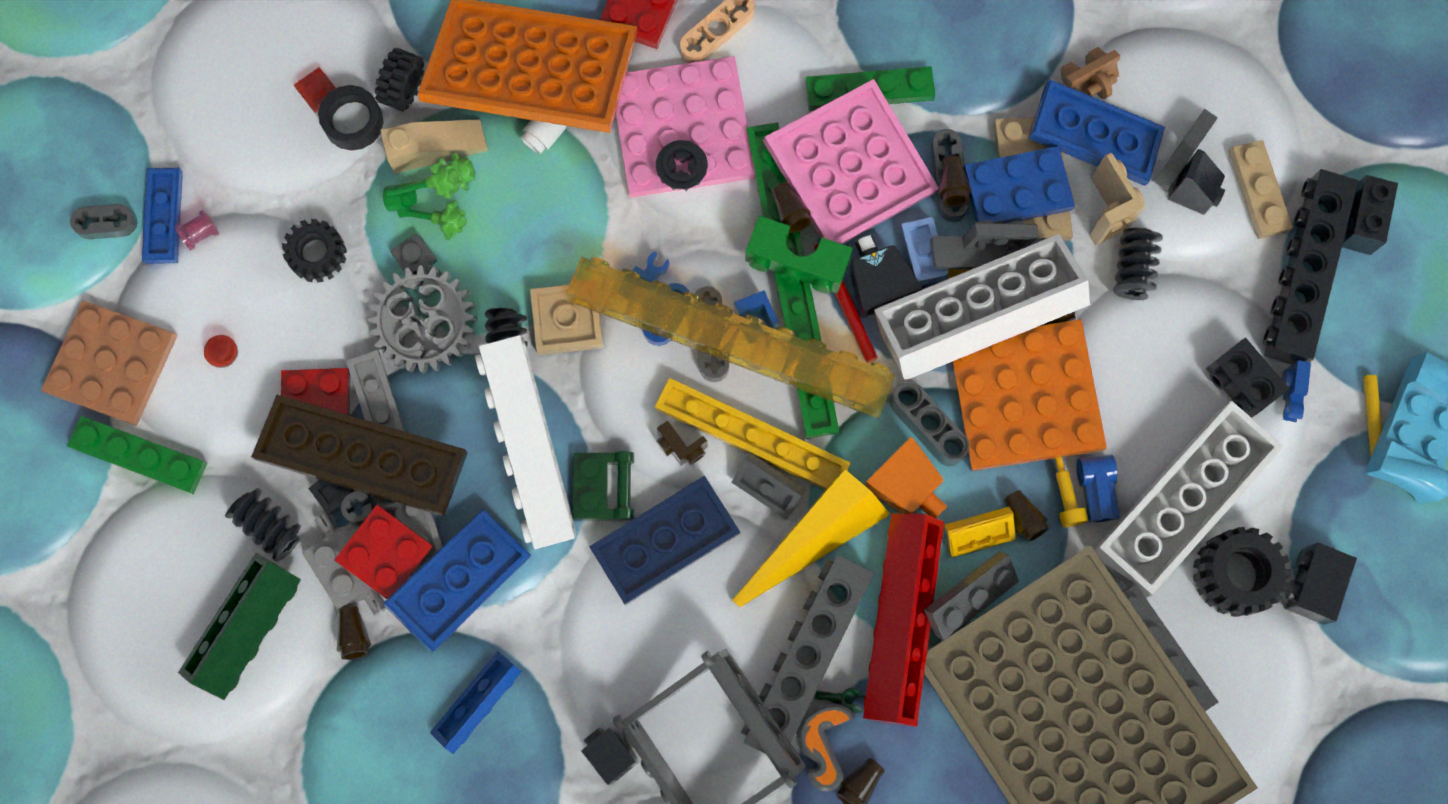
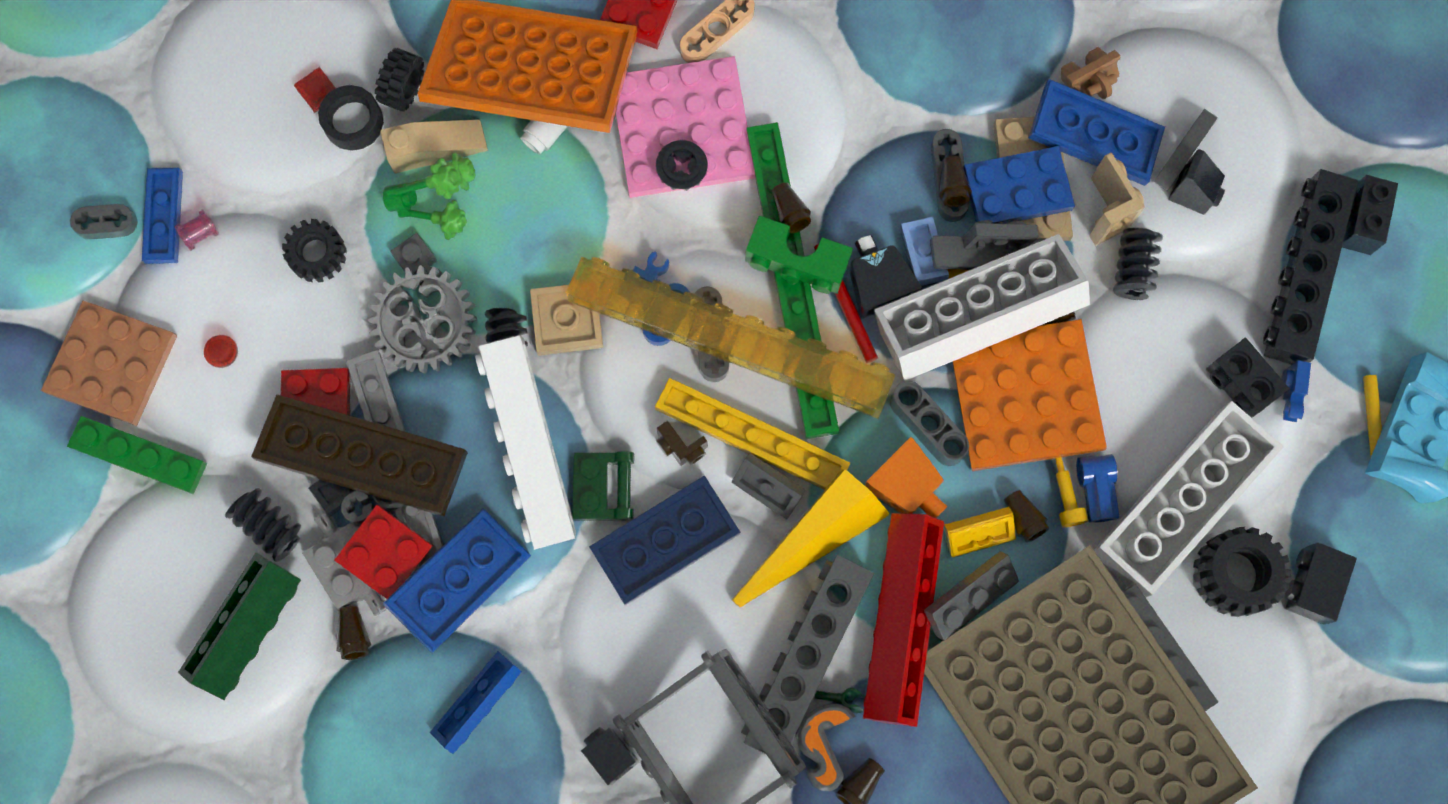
(758, 306): blue panel -> none
(851, 164): bright pink plate -> none
(897, 85): green plate -> none
(1260, 189): tan plate -> none

